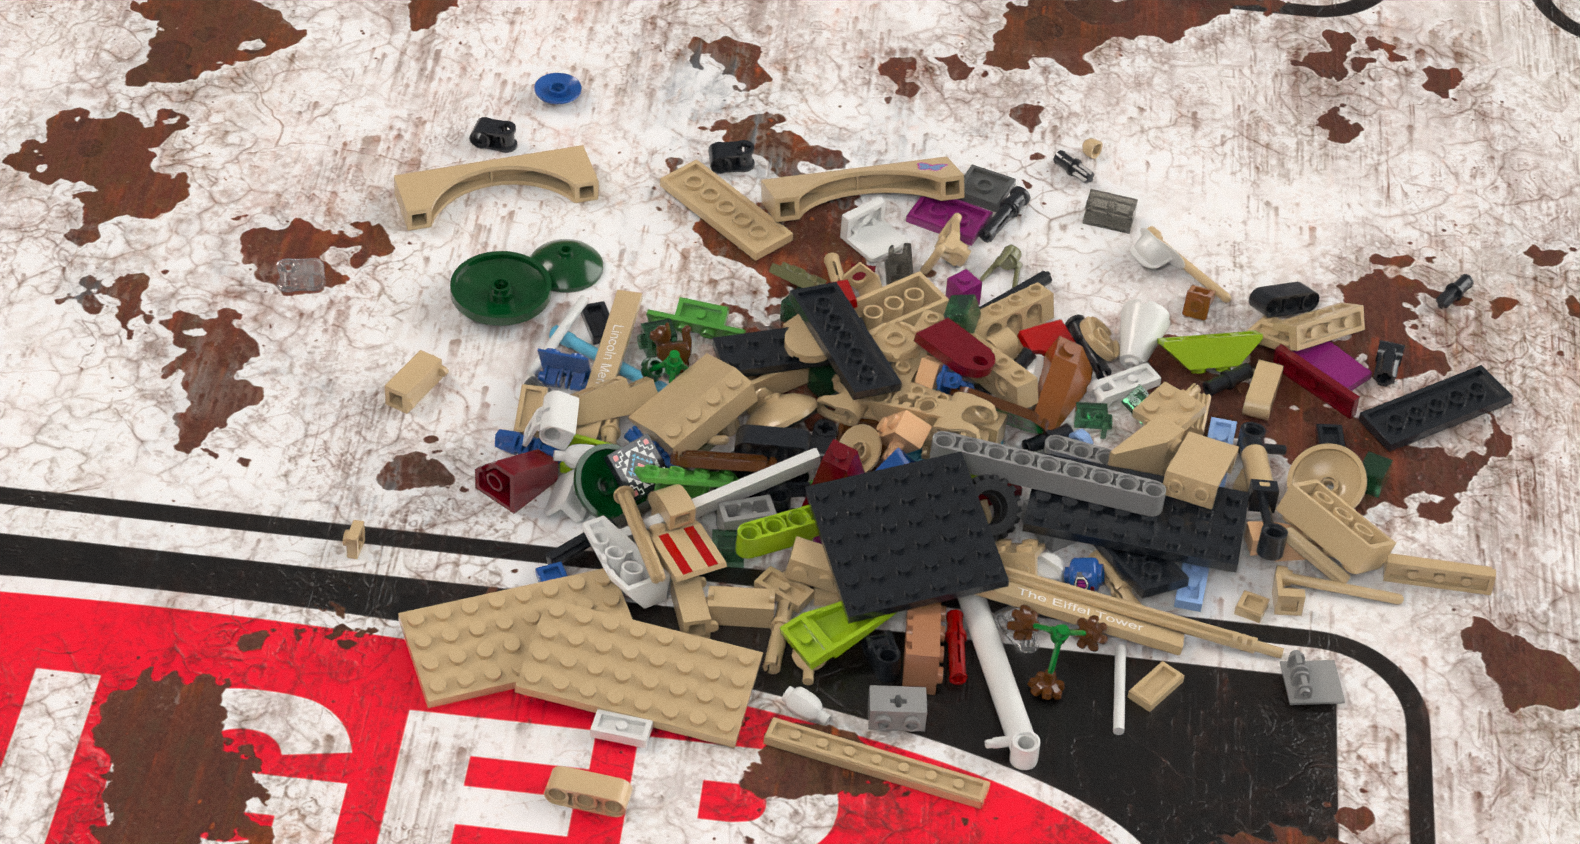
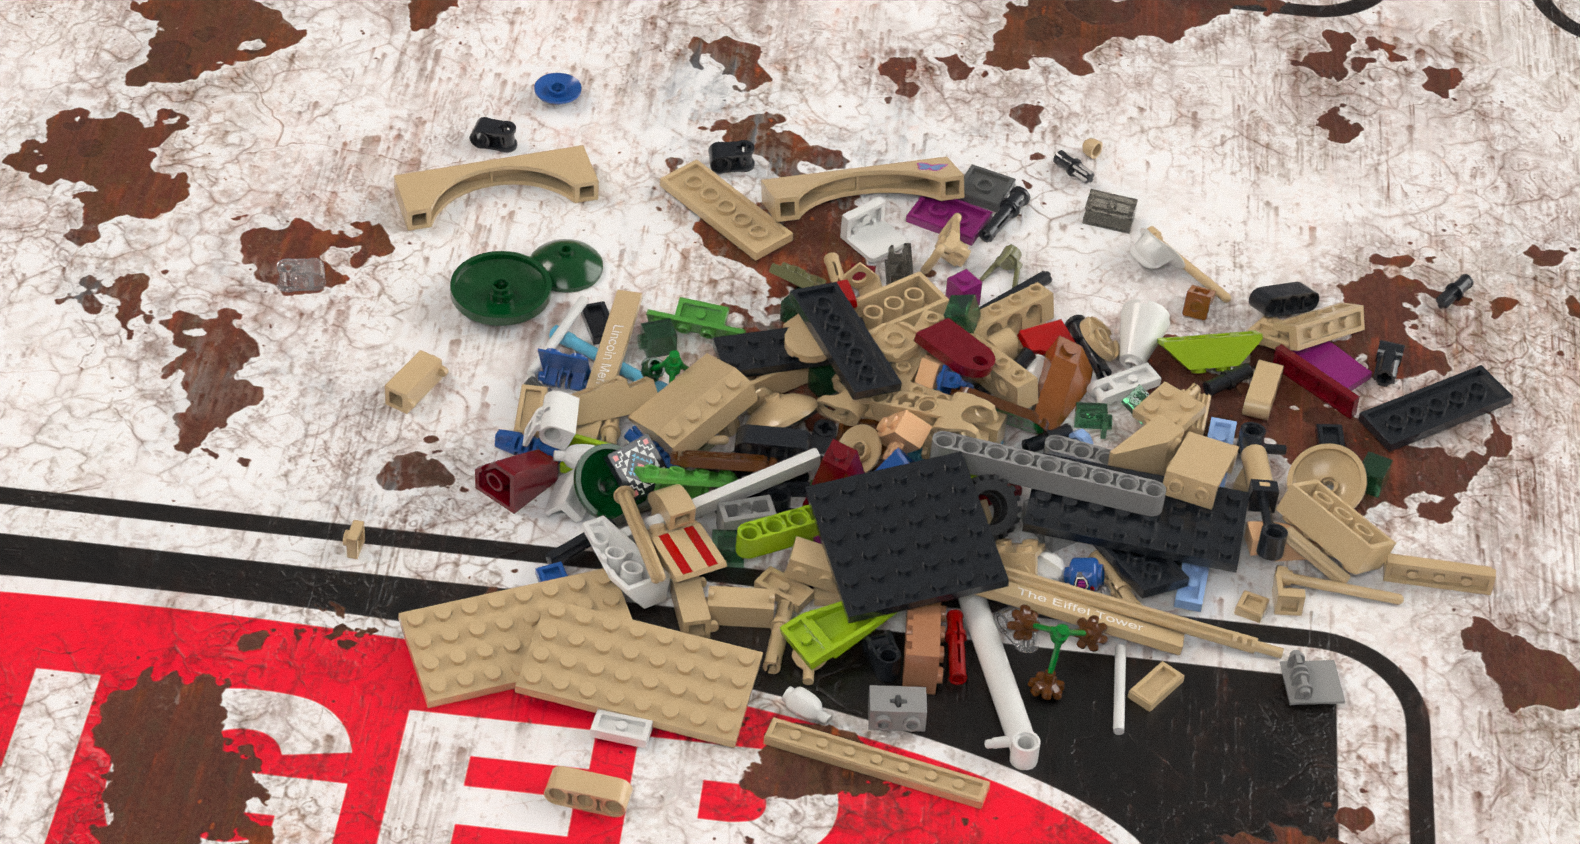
(661, 337): reddish brown animal -> none

